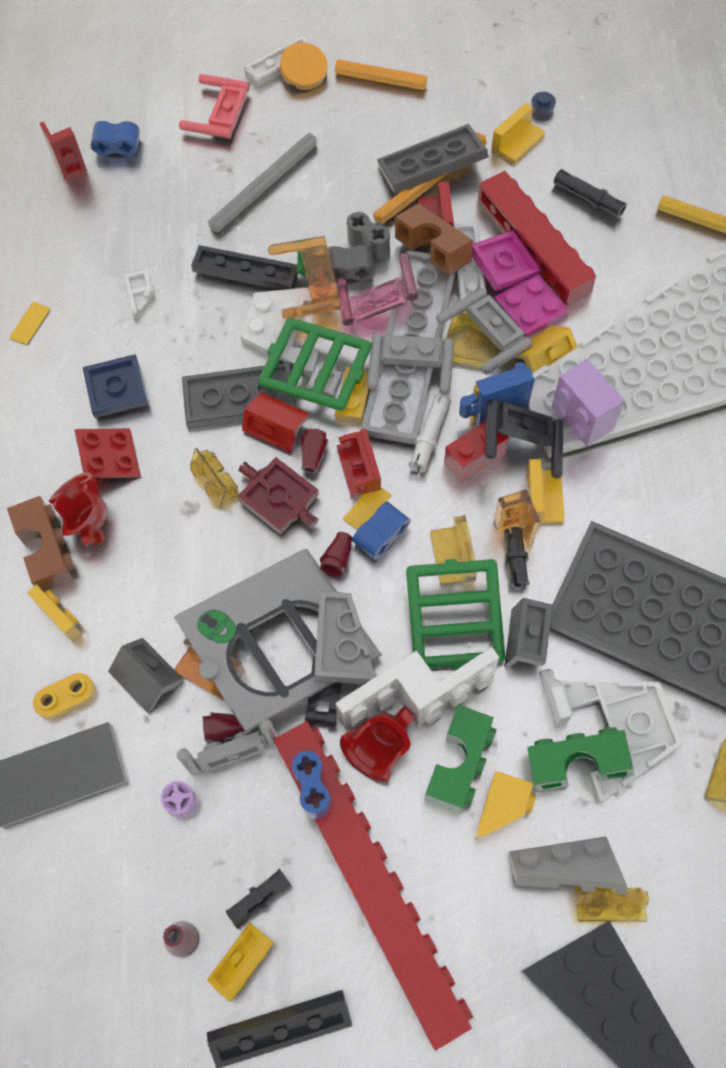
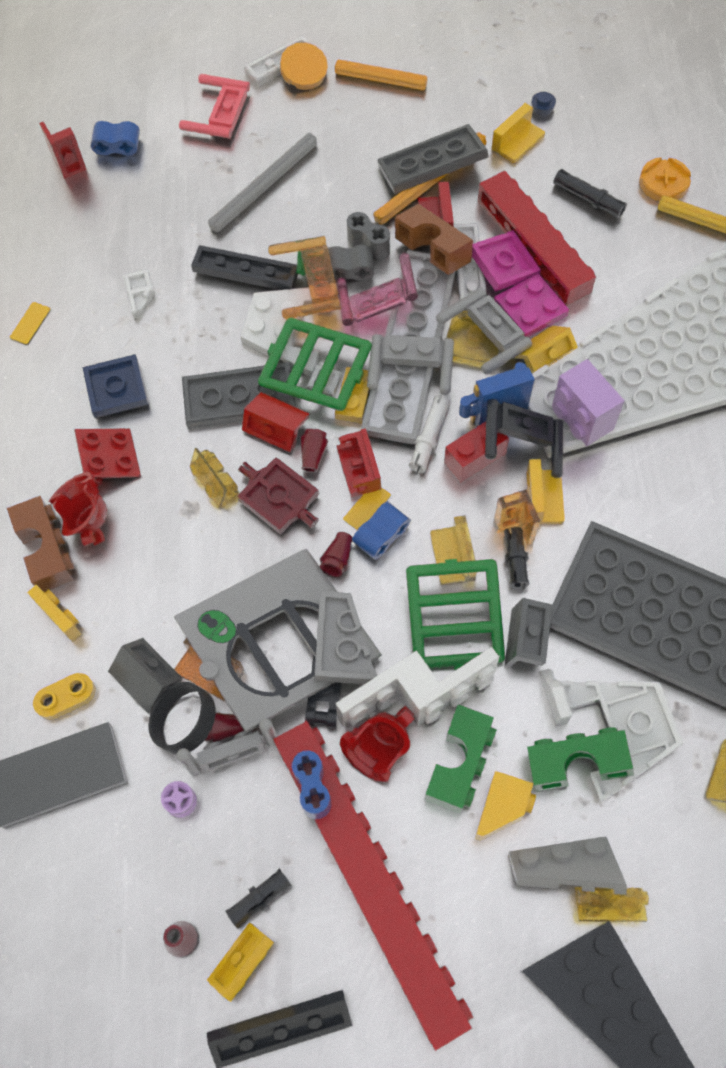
(164, 704): none -> black tyre
(665, 178): none -> light orange tile

